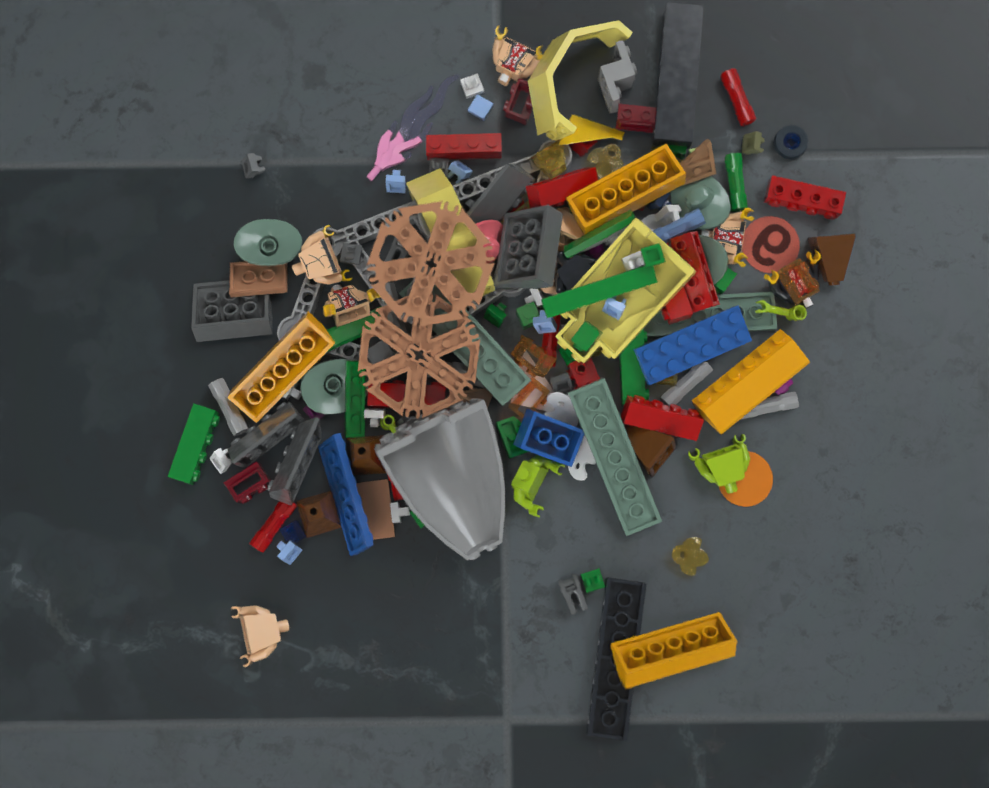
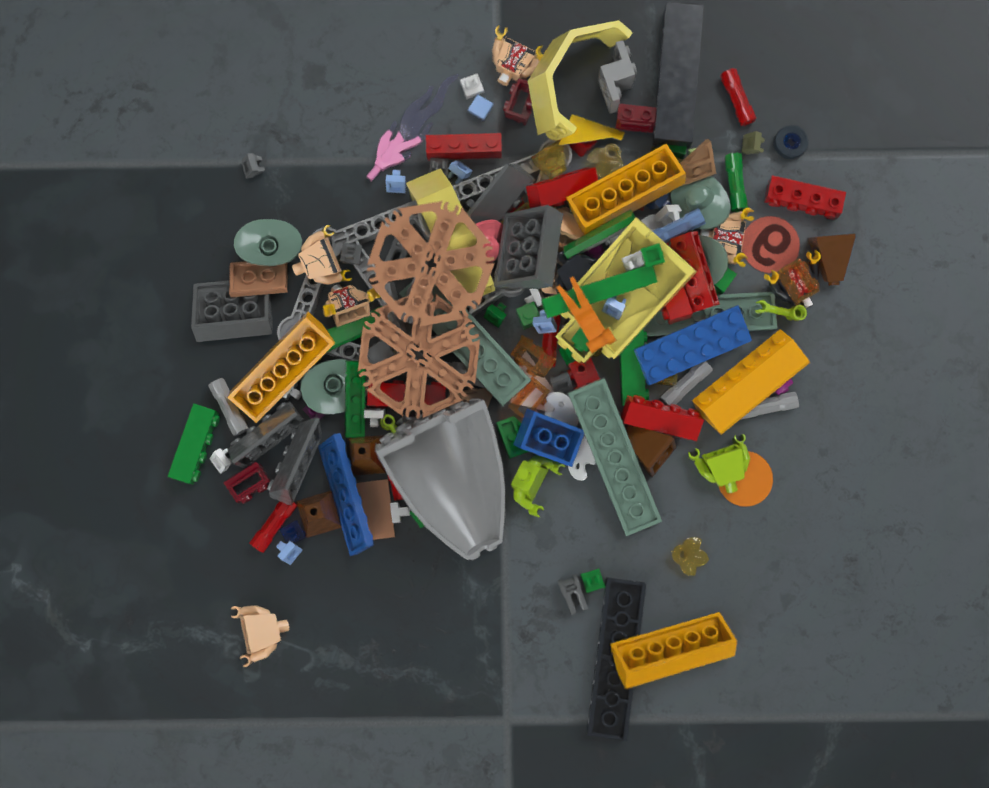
(587, 319): none -> orange flag

